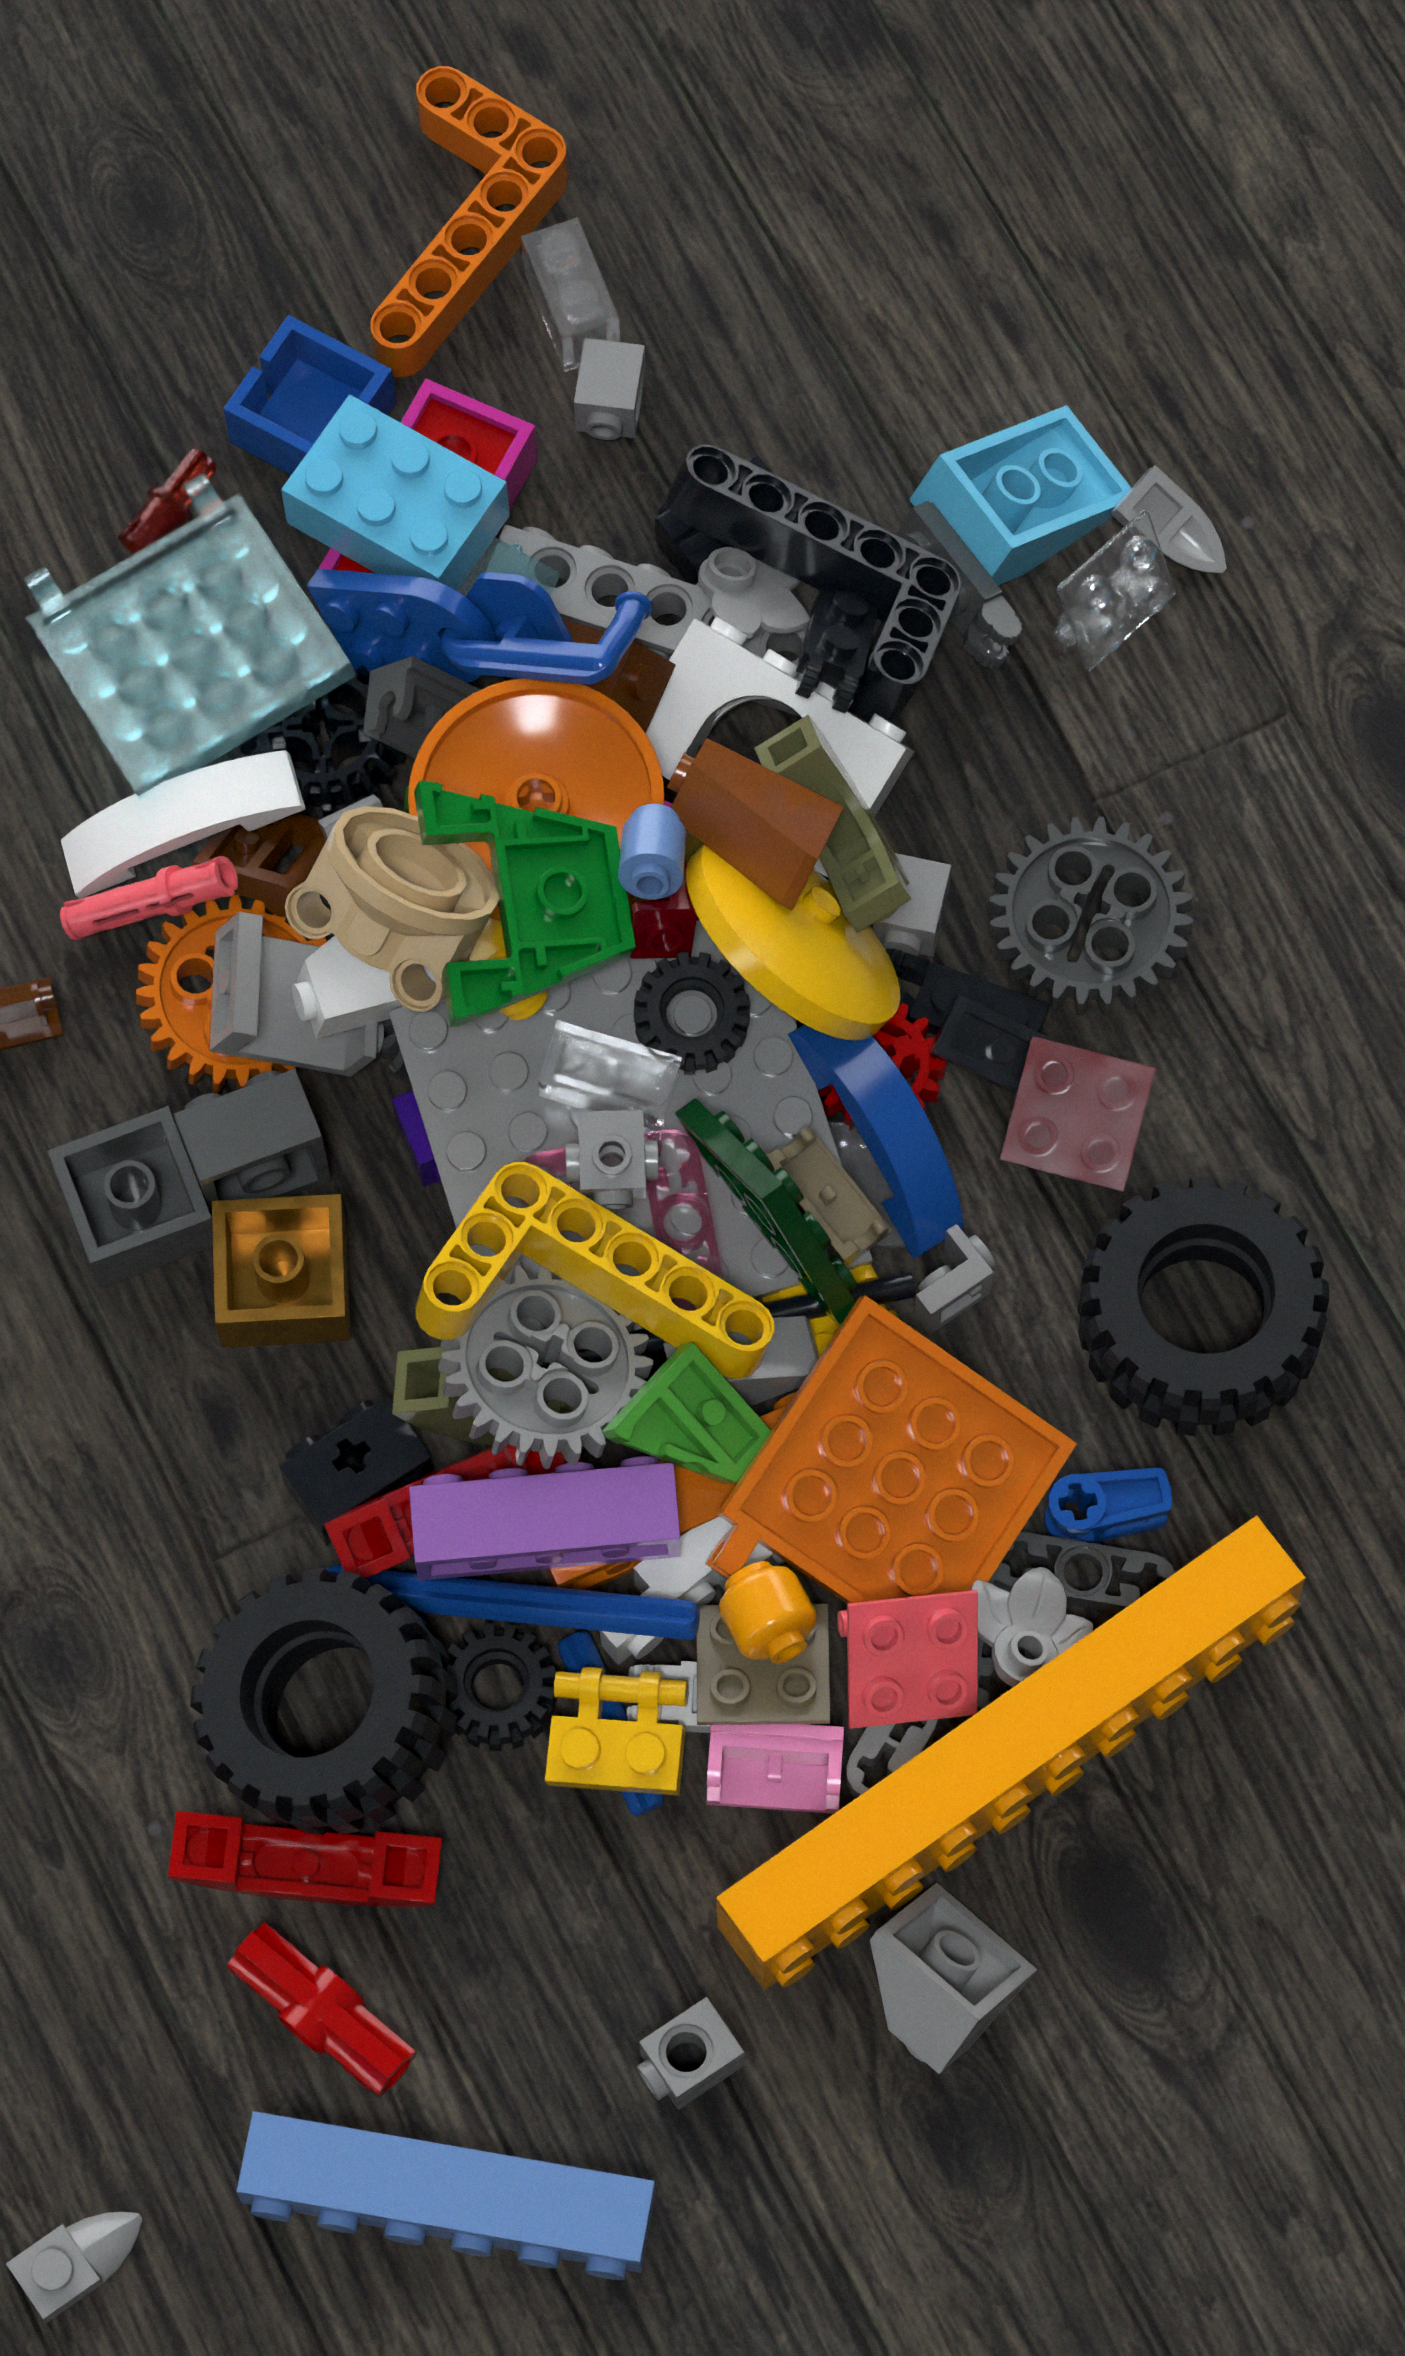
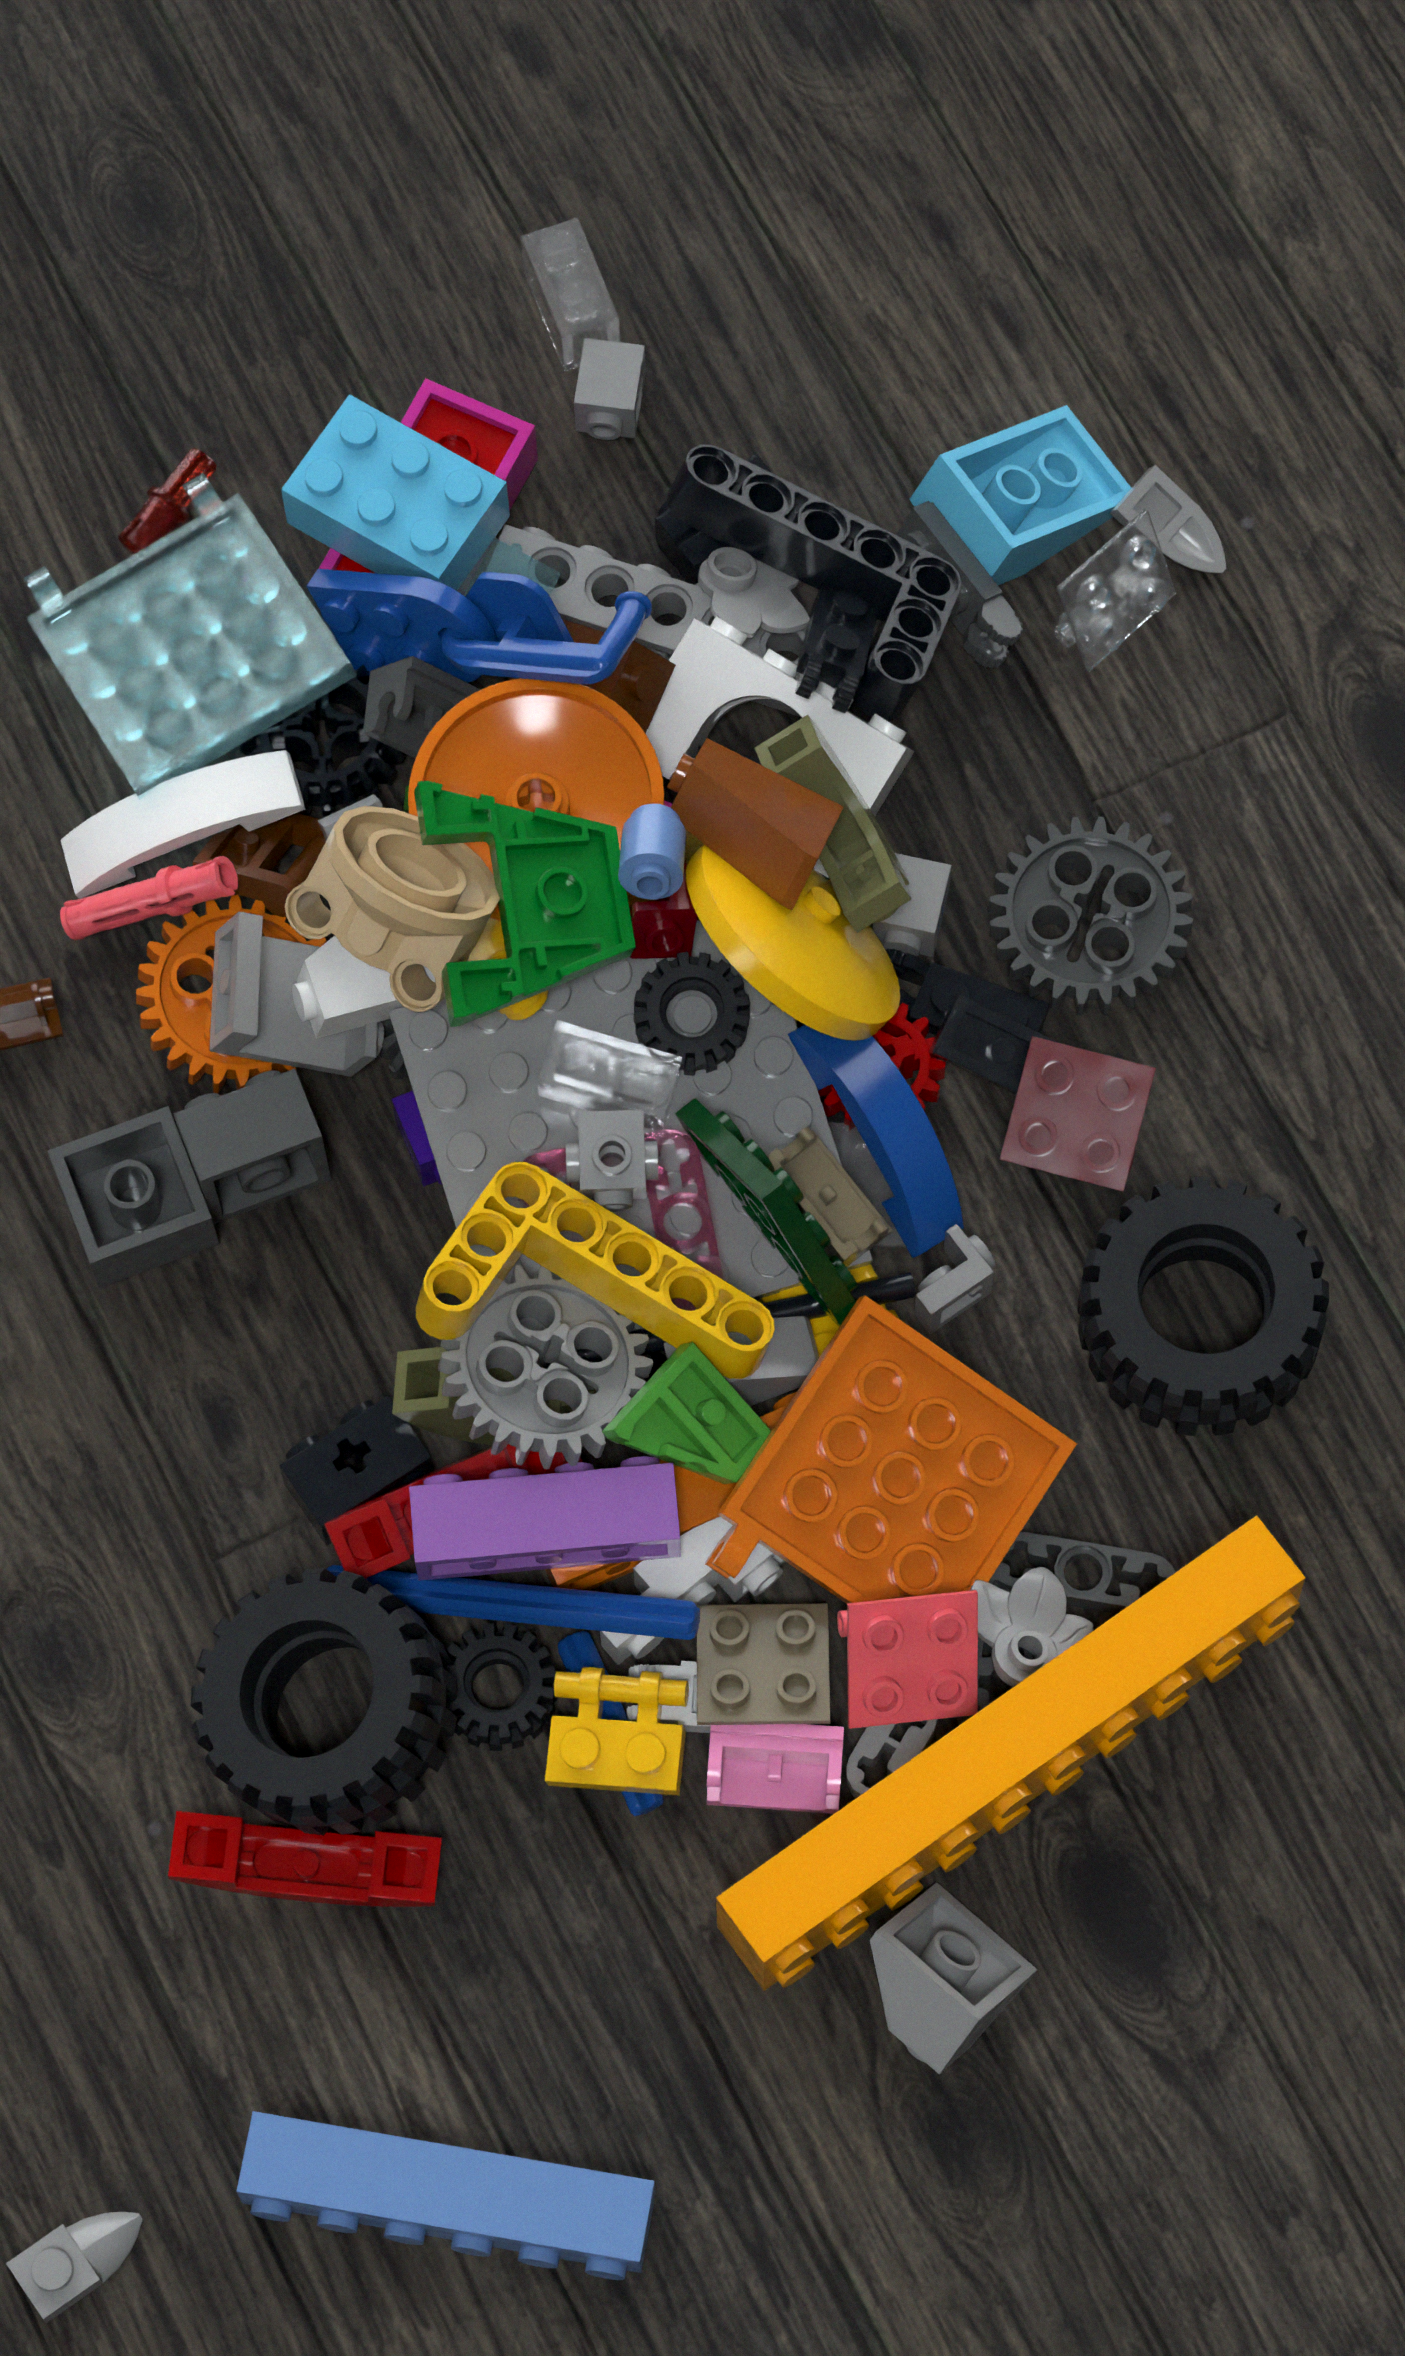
(280, 1270): pearl gold brick -> none
(307, 386): blue piece -> none
(321, 2010): red piece -> none
(476, 222): orange beam -> none
(698, 2026): light grey brick -> none
(767, 1612): light orange head -> none
(1114, 1504): blue piece -> none

